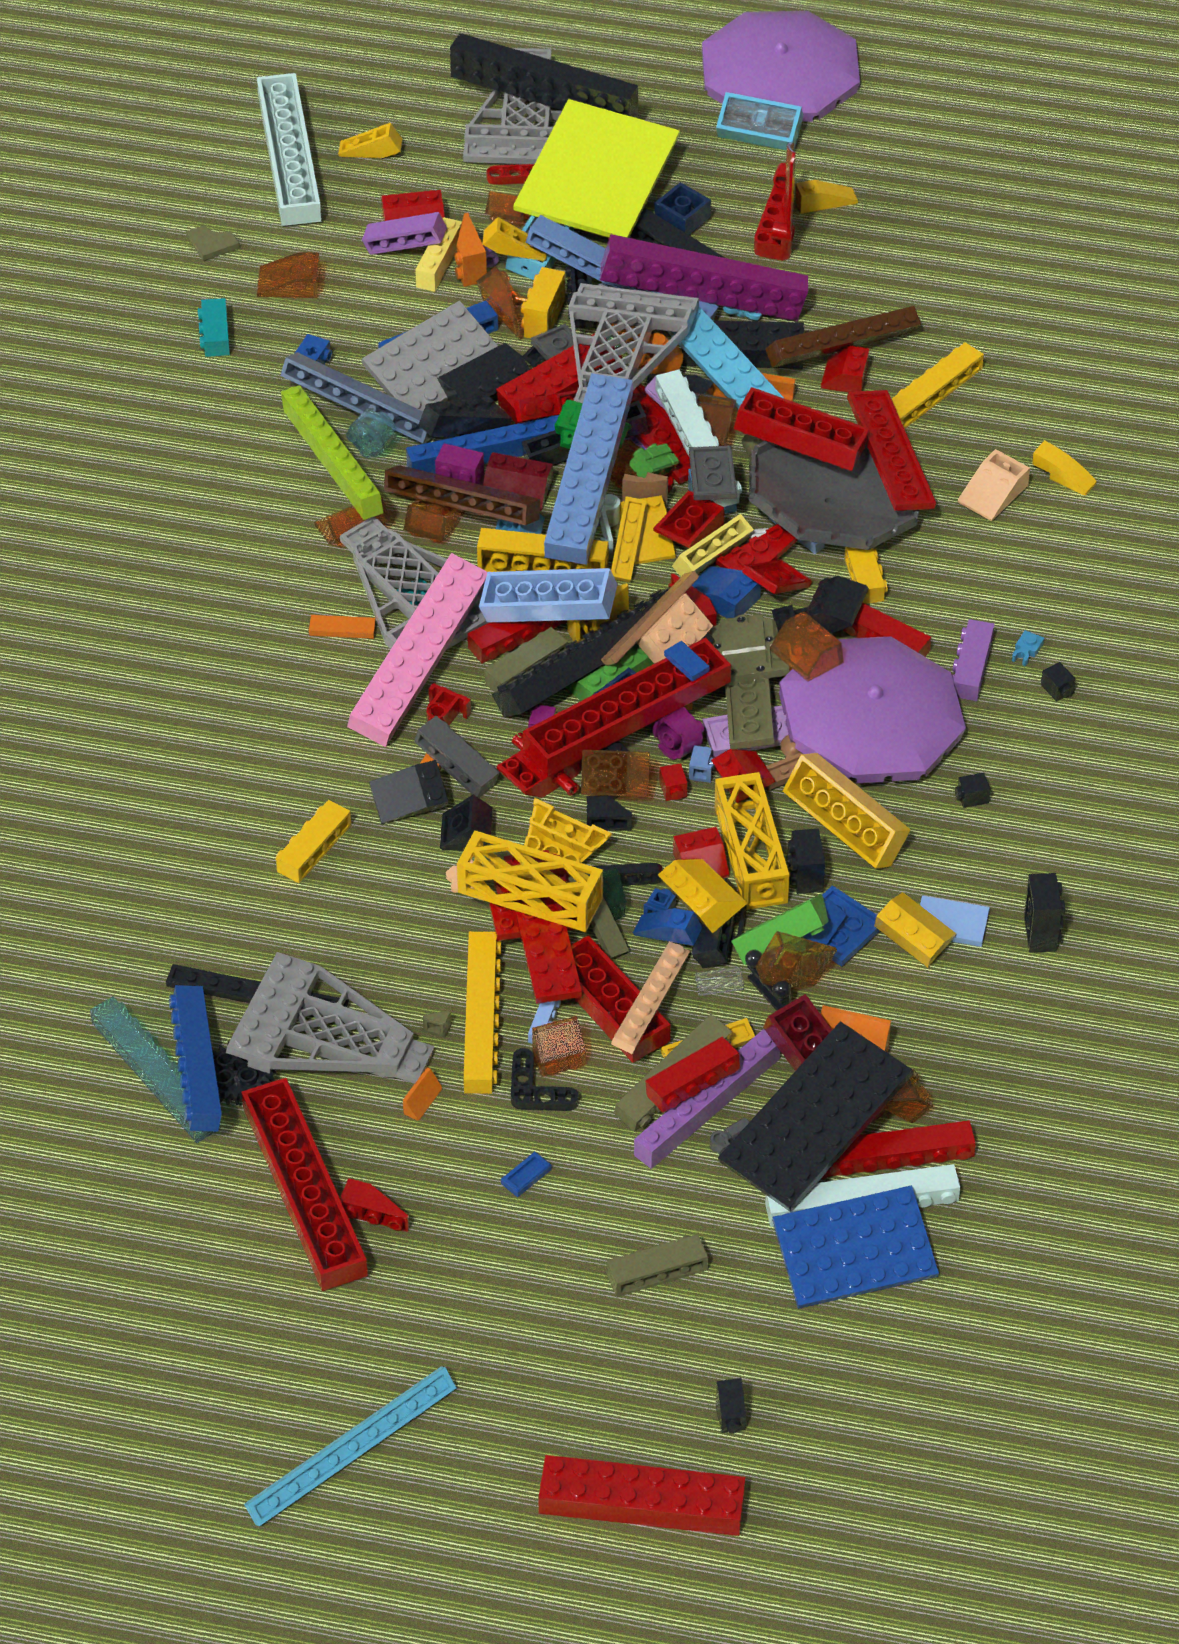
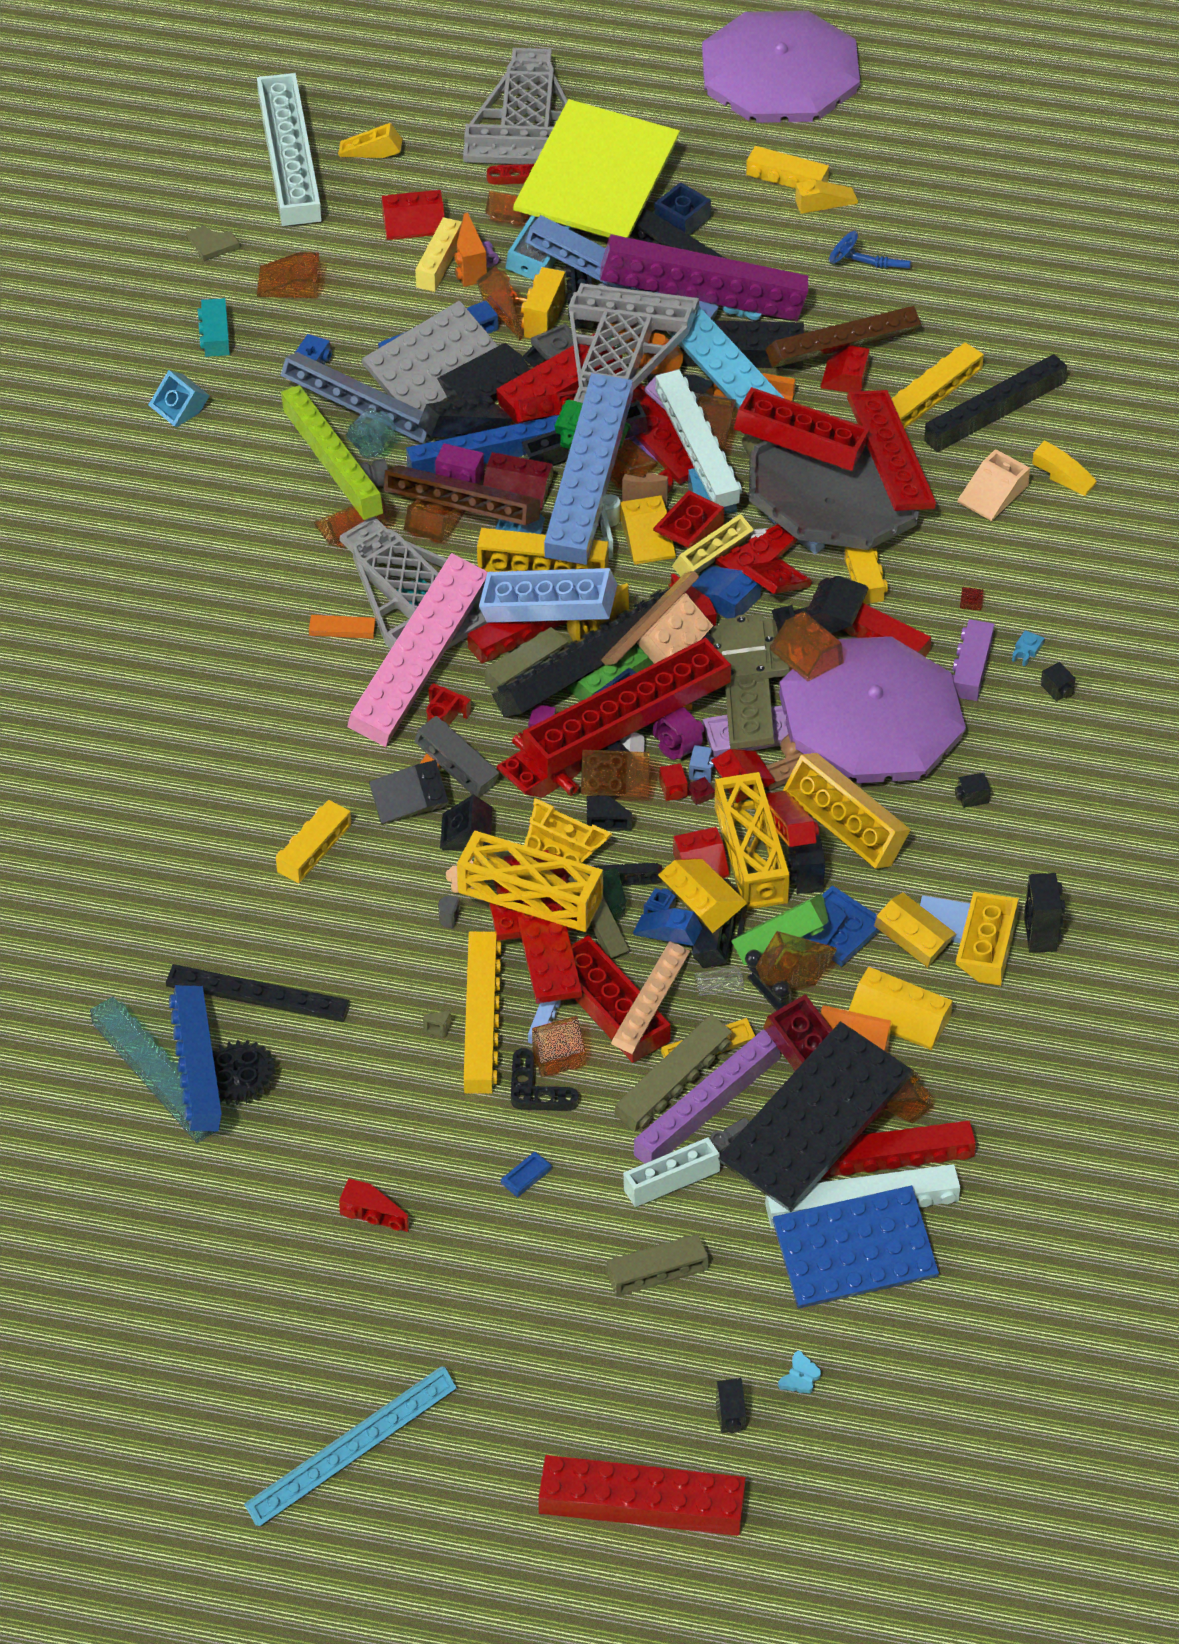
(178, 398): none -> dark azure slope
(286, 998): light grey wing -> none
(304, 1184): red brick -> none
(375, 471): none -> dark grey wheel
(404, 233): medium lavender brick -> none
(421, 1095): orange slope -> none
(449, 911): none -> dark grey brick
(510, 241): yellow slope -> none
(538, 77): black brick -> none
(628, 538): yellow plate -> none
(633, 742): none -> white slope
(654, 460): bright green brick -> none
(671, 1172): none -> light aqua brick
(686, 661): blue tile -> none
(692, 1074): red brick -> none
(700, 791): none -> dark red plate
(712, 472): dark grey tile -> none
(759, 121): brick -> none
(776, 225): red panel -> none
(784, 168): none -> yellow brick
(791, 819): none -> red brick
(801, 1367): none -> medium azure animal
(846, 250): none -> blue dish
(913, 1011): none -> yellow slope
(971, 598): none -> clear red plate
(988, 937): none -> yellow slope
(995, 403): none -> black brick

